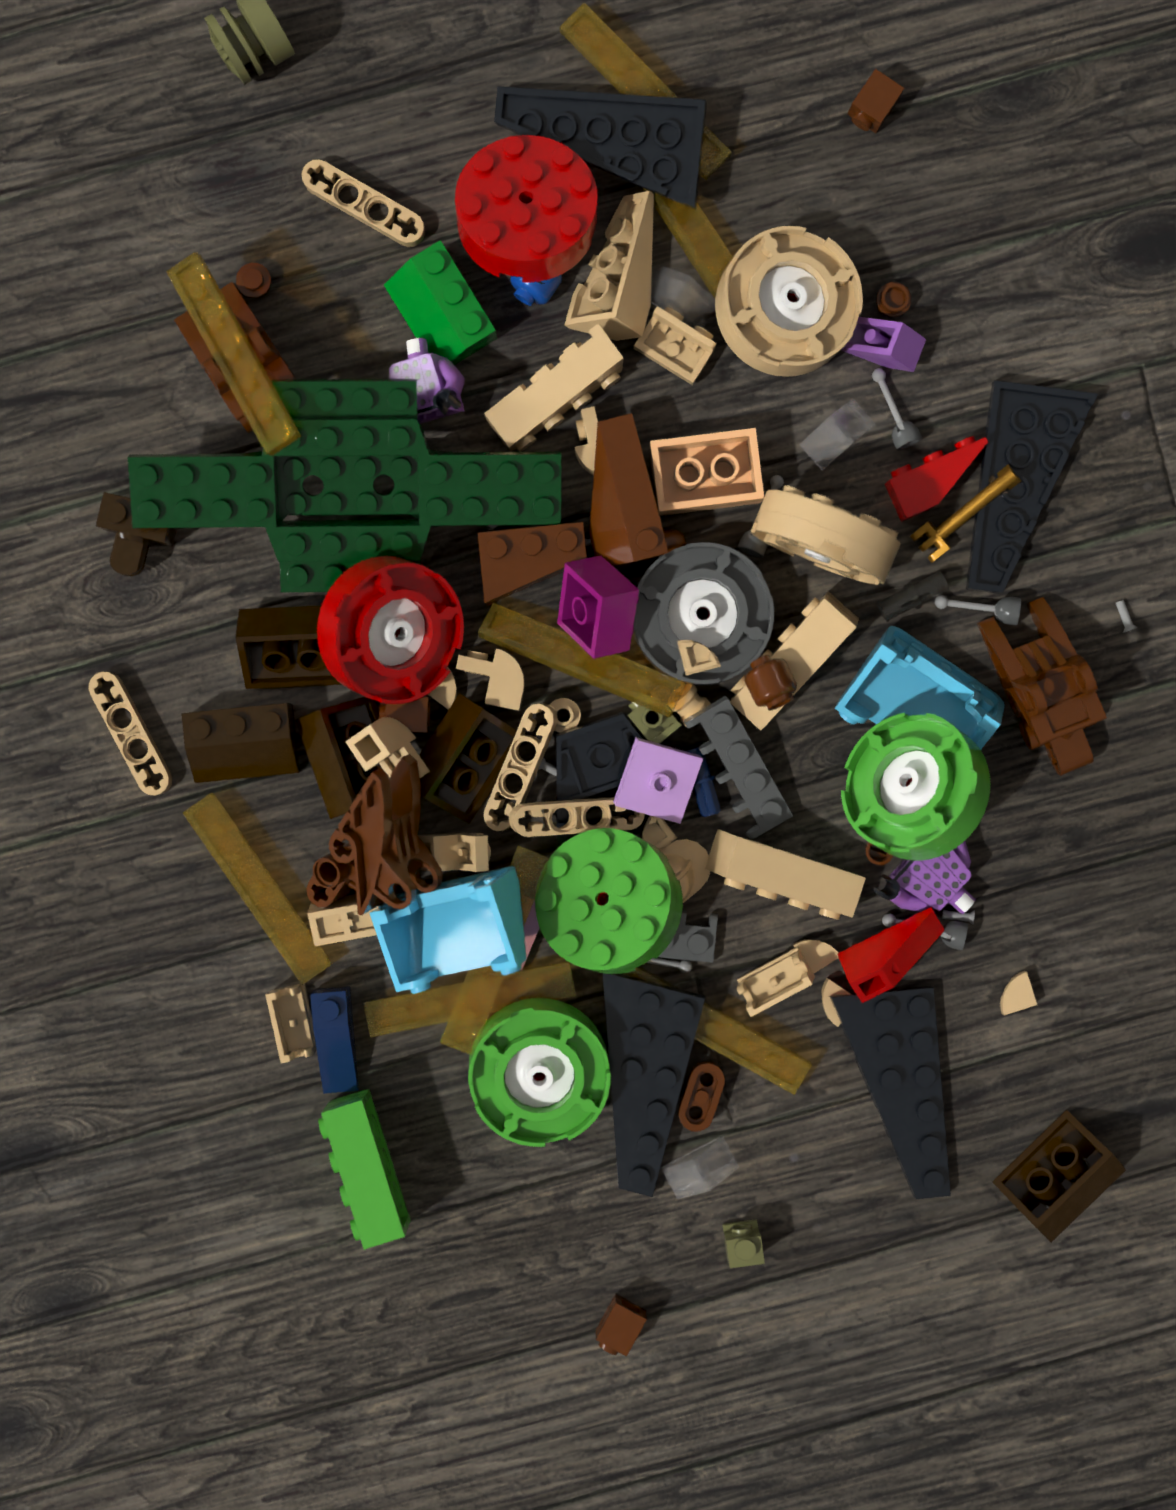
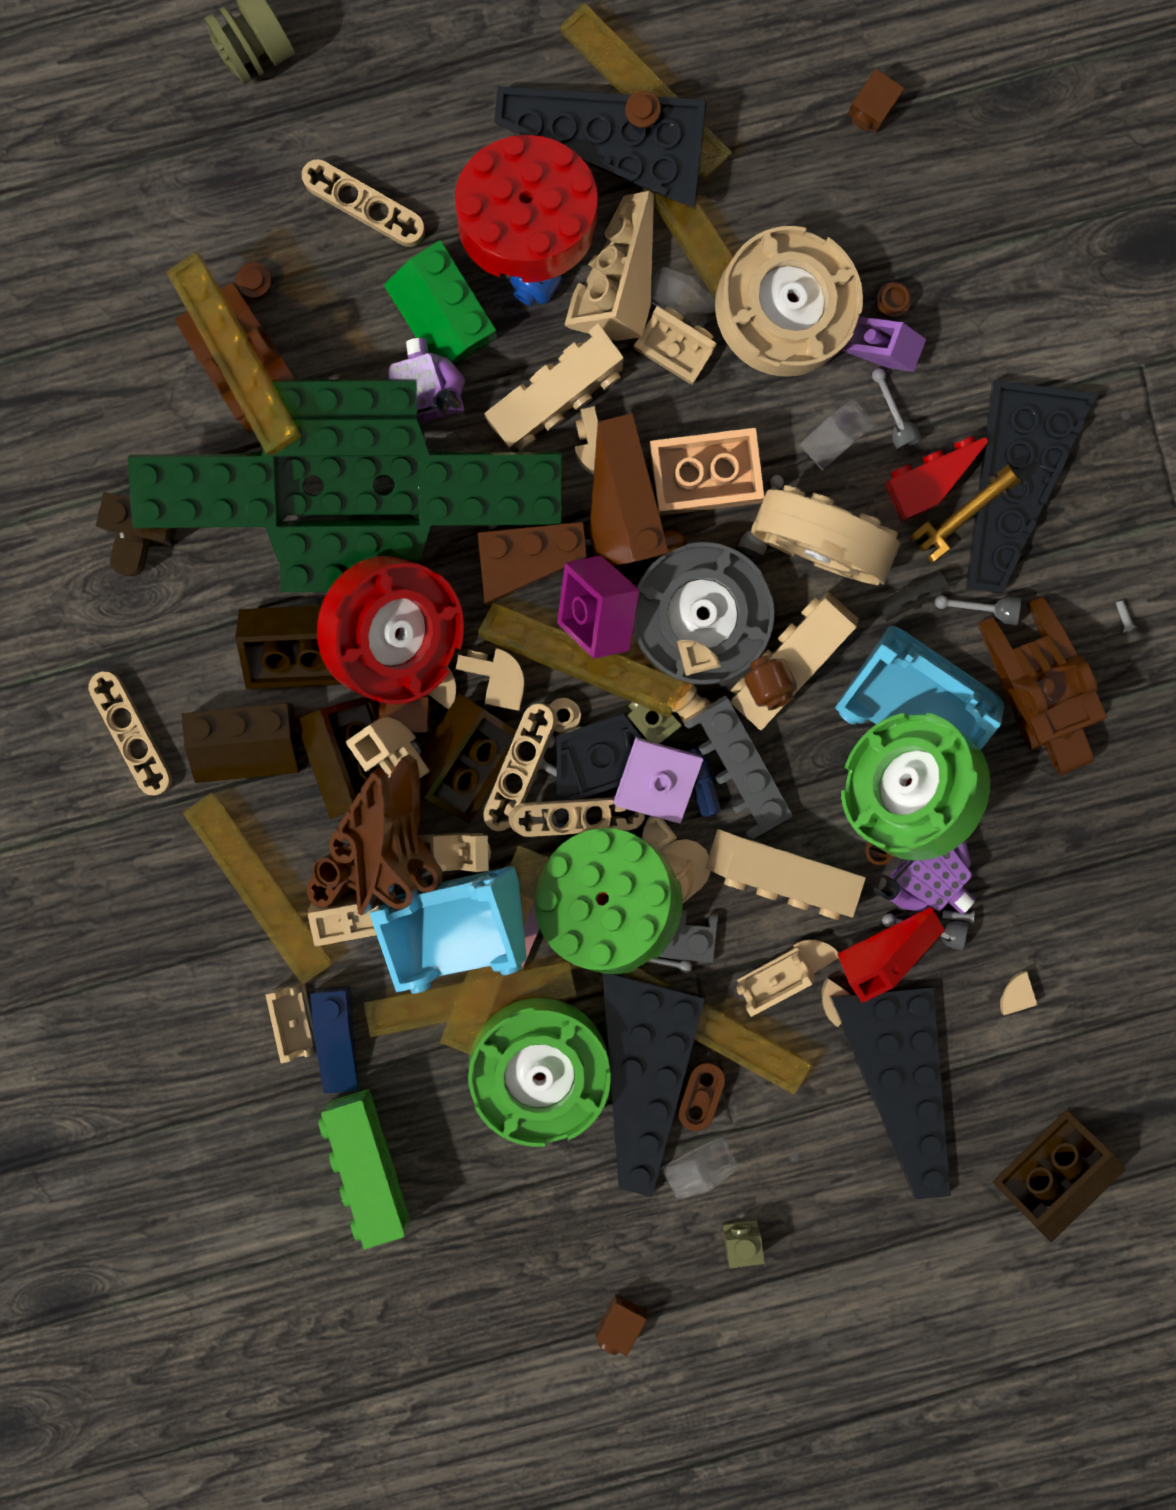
(643, 109): none -> reddish brown plate

